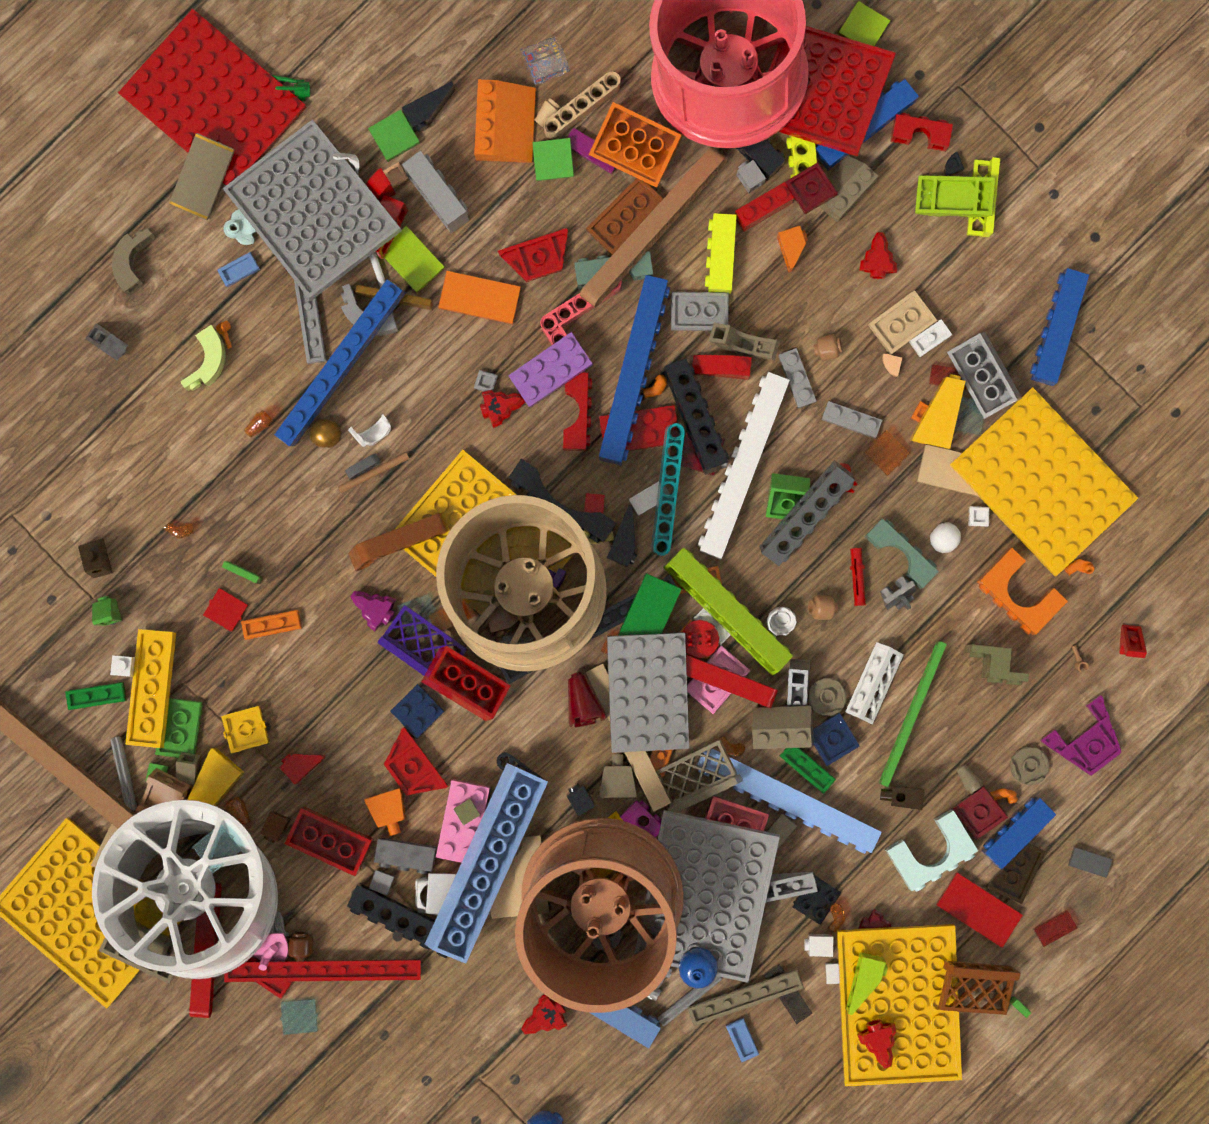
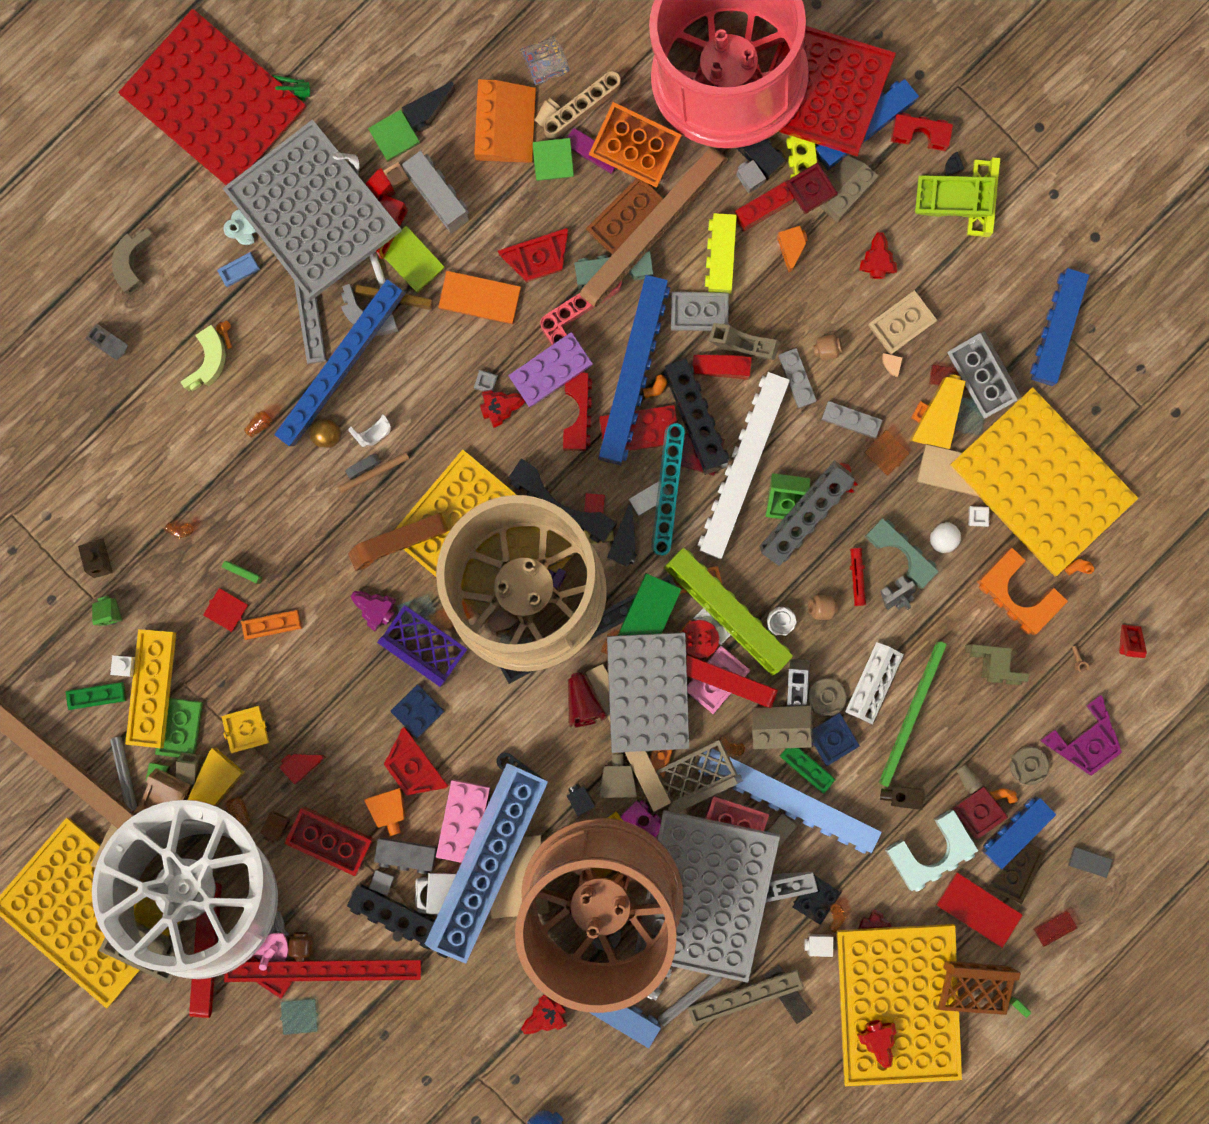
(201, 176): dark tan slope -> none
(223, 847): clear light blue piece -> none
(466, 683): red brick -> none
(466, 811): olive tile -> none
(698, 968): blue cylinder -> none
(742, 1039): medium blue tile -> none
(832, 973): white tile -> none
(864, 25): lime tile -> none
(865, 980): lime slope -> none
(930, 338): white plate -> none

